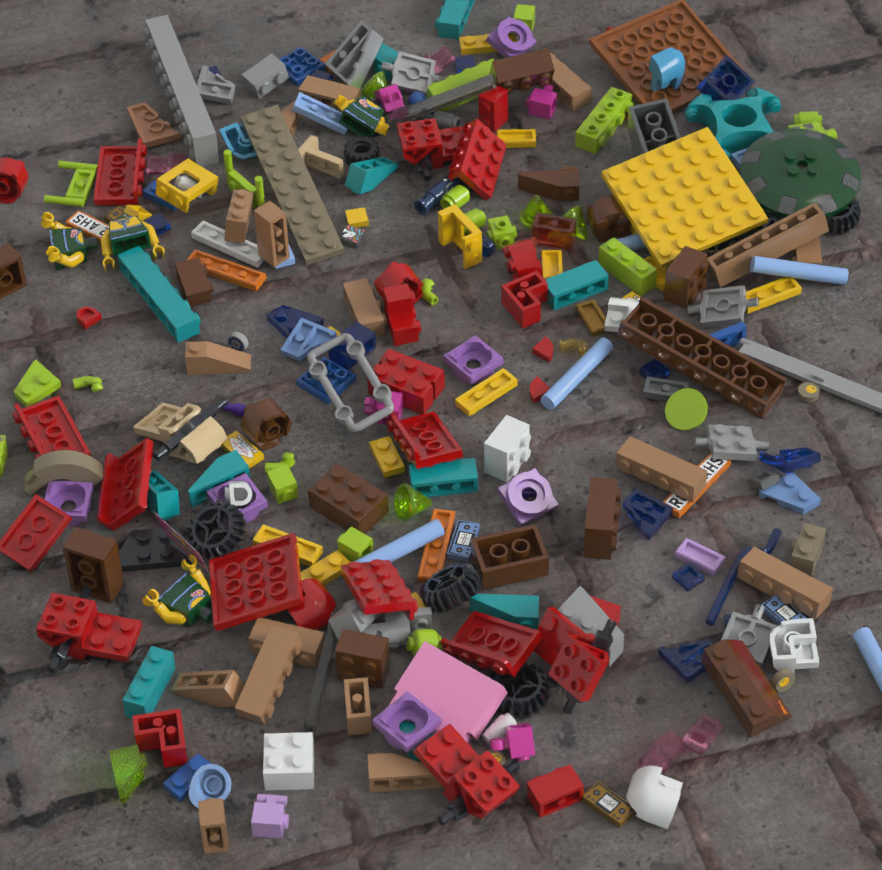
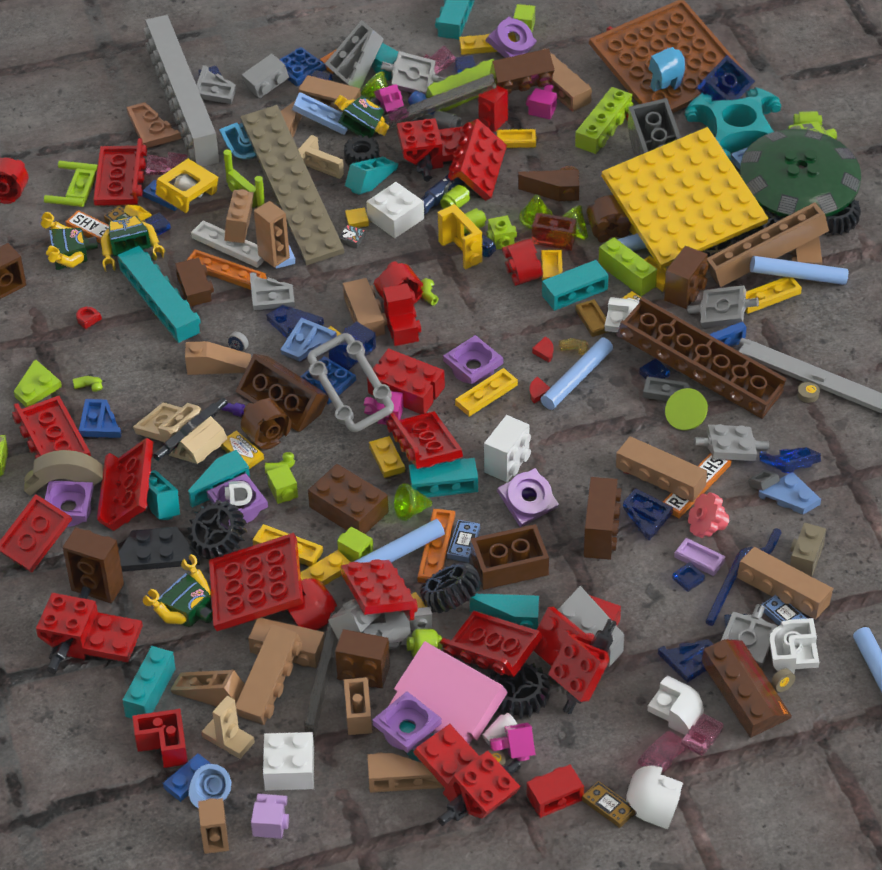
(98, 420): none -> blue wing
(127, 770): clear neon green slope -> none
(181, 542): dark pink sticker -> none
(225, 732): none -> tan bracket
(270, 293): none -> light grey wing
(293, 394): none -> reddish brown slope
(395, 210): none -> white brick
(524, 298): red brick -> none
(677, 704): none -> white brick
(707, 515): none -> coral plant

